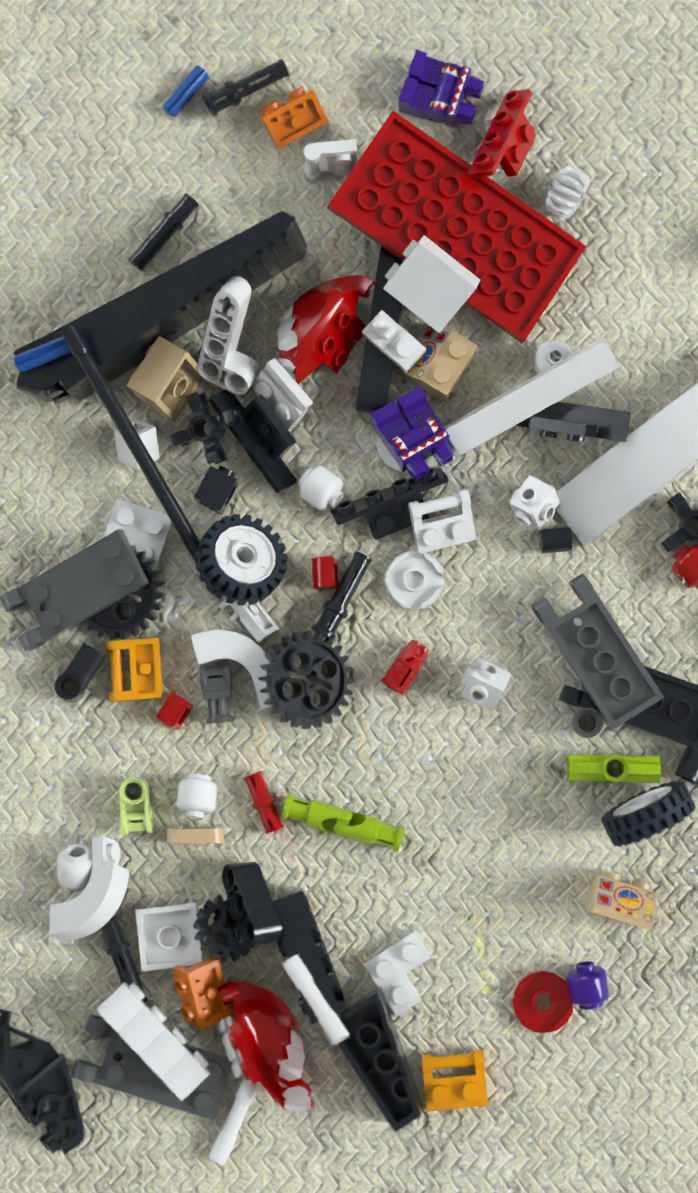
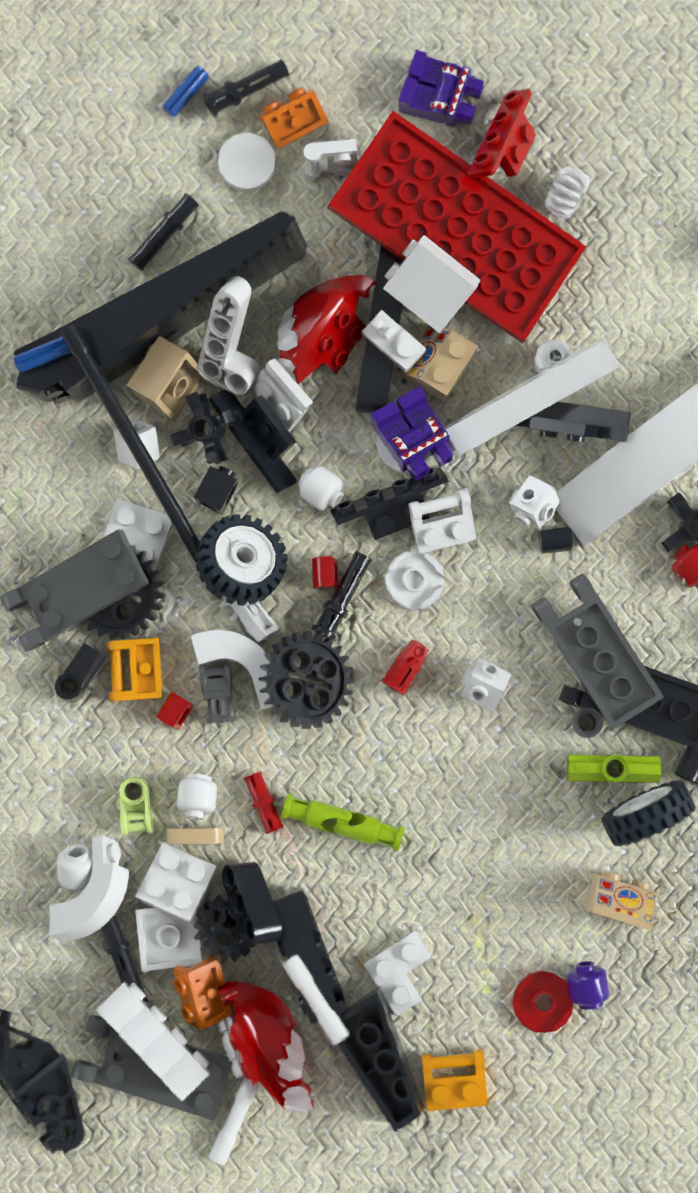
(176, 882): none -> white plate
(246, 162): none -> white tile

